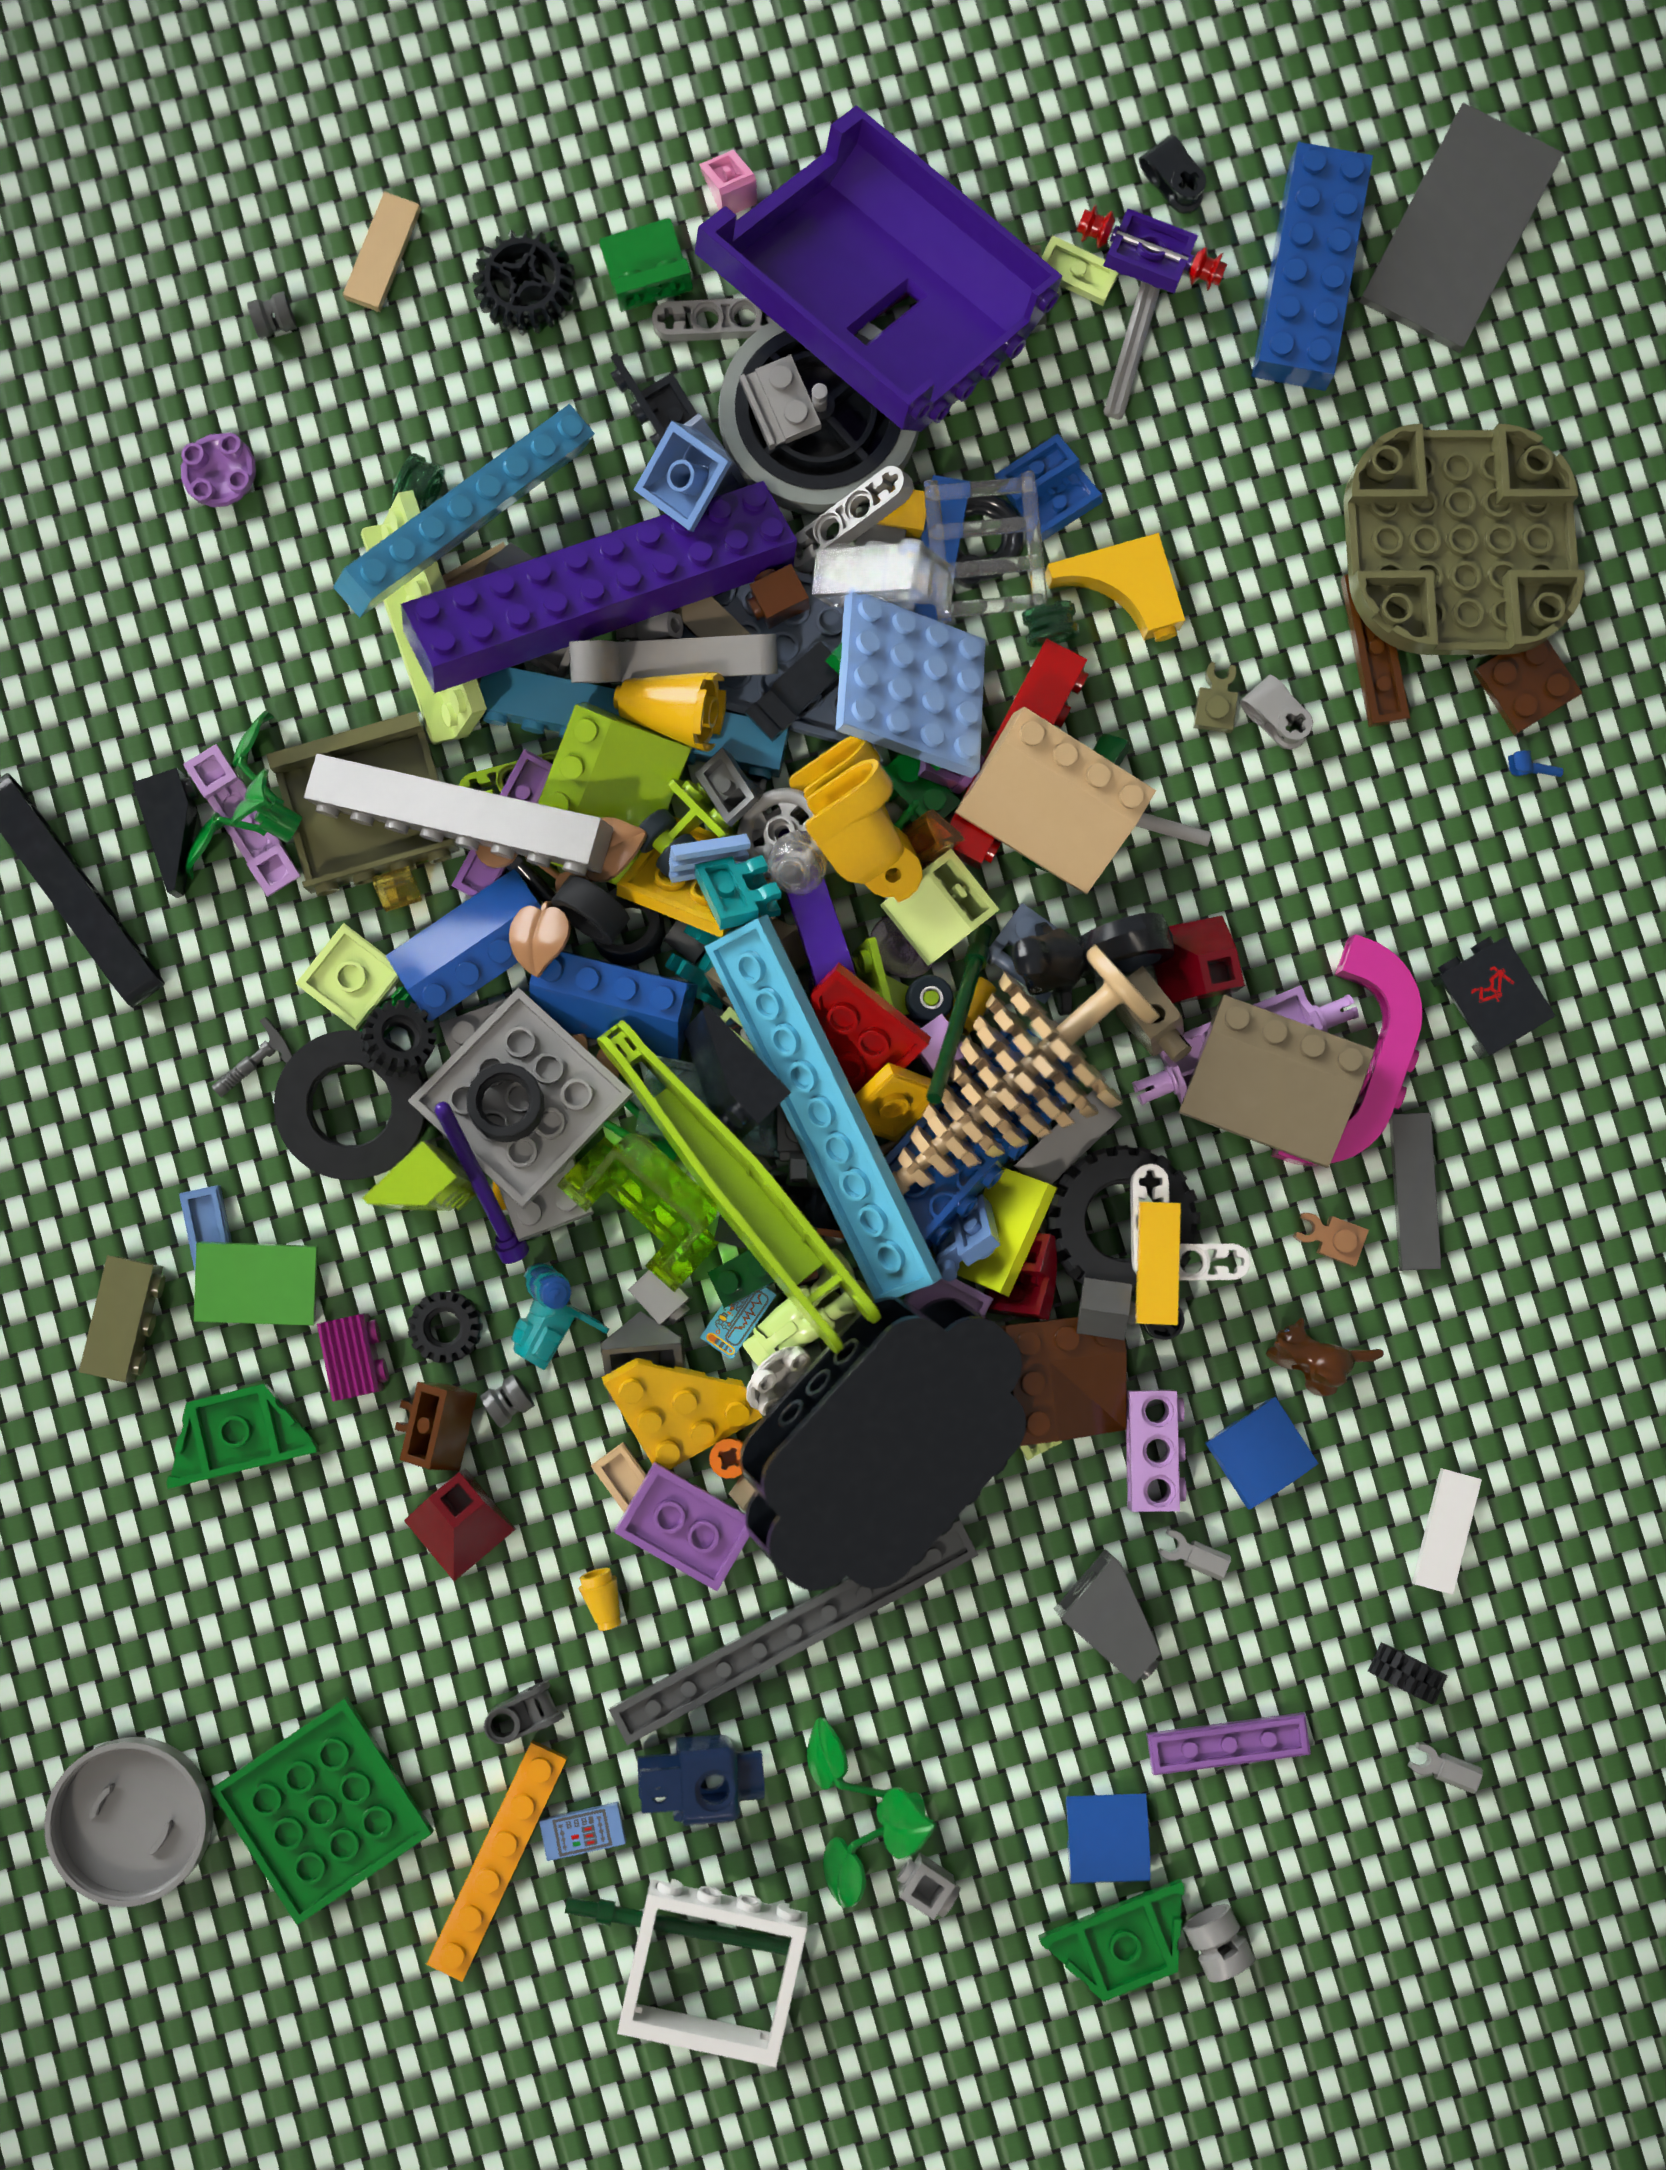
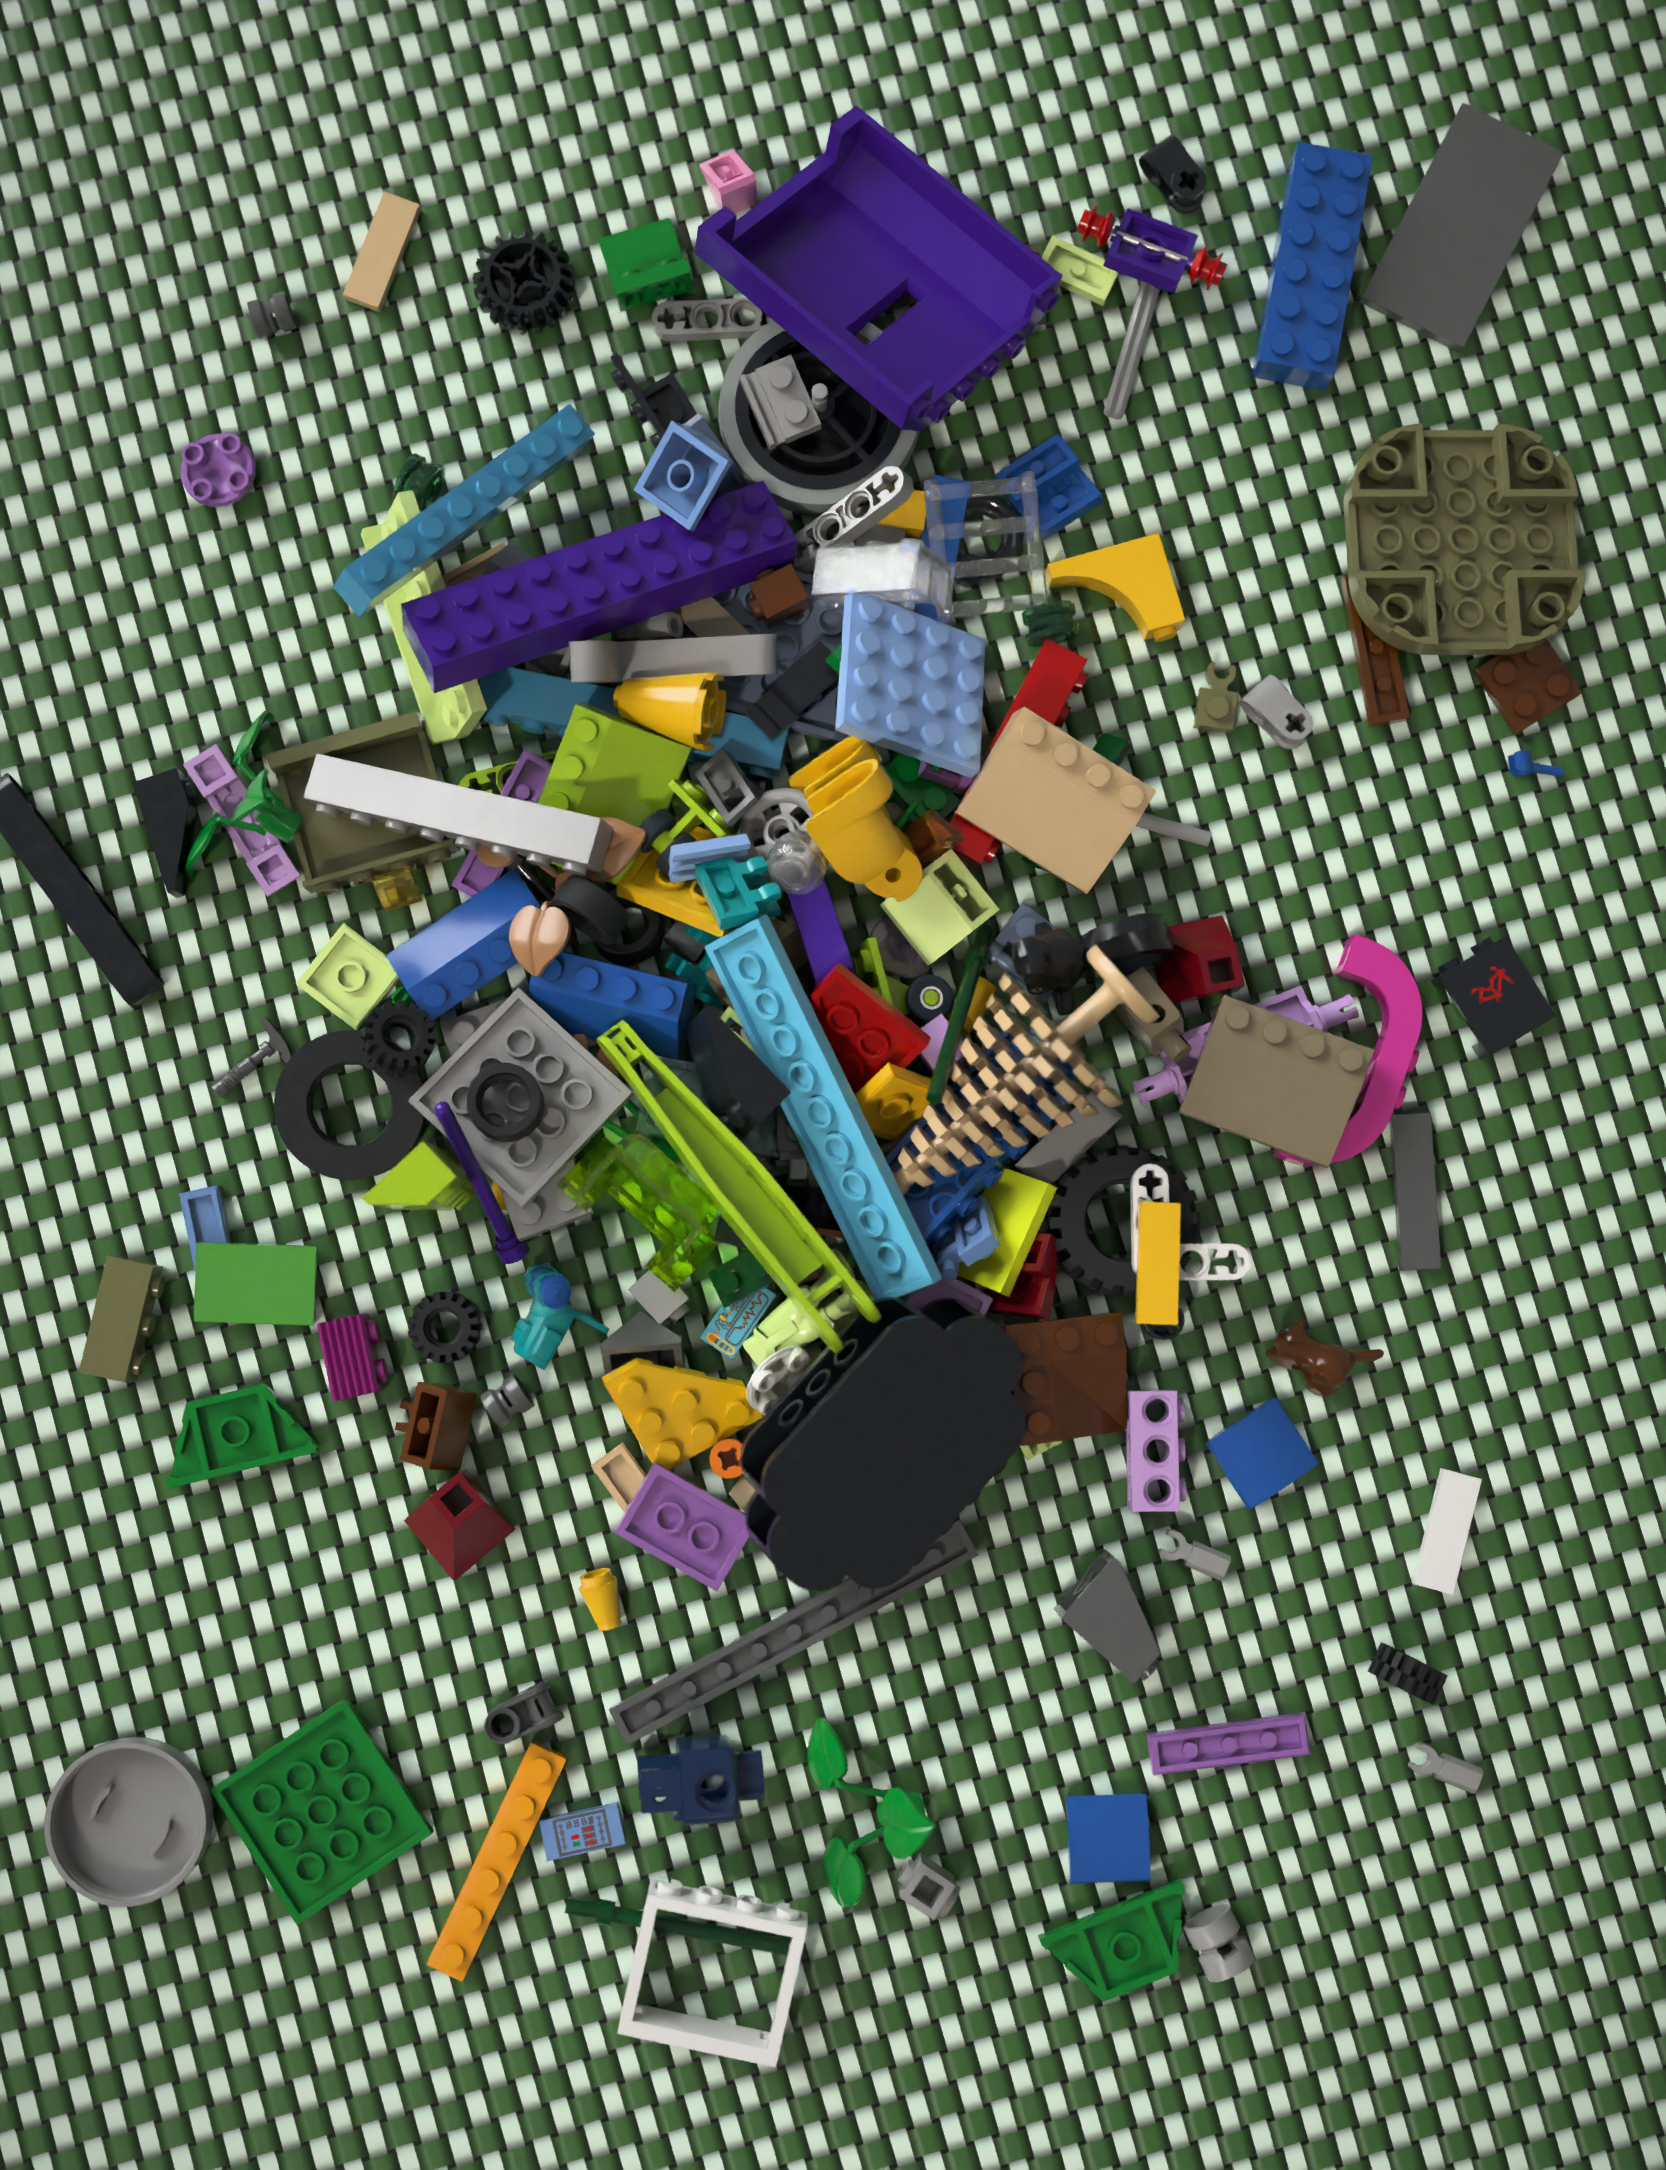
(1105, 1309): dark grey brick -> none
(1337, 1239): medium nougat plate -> none

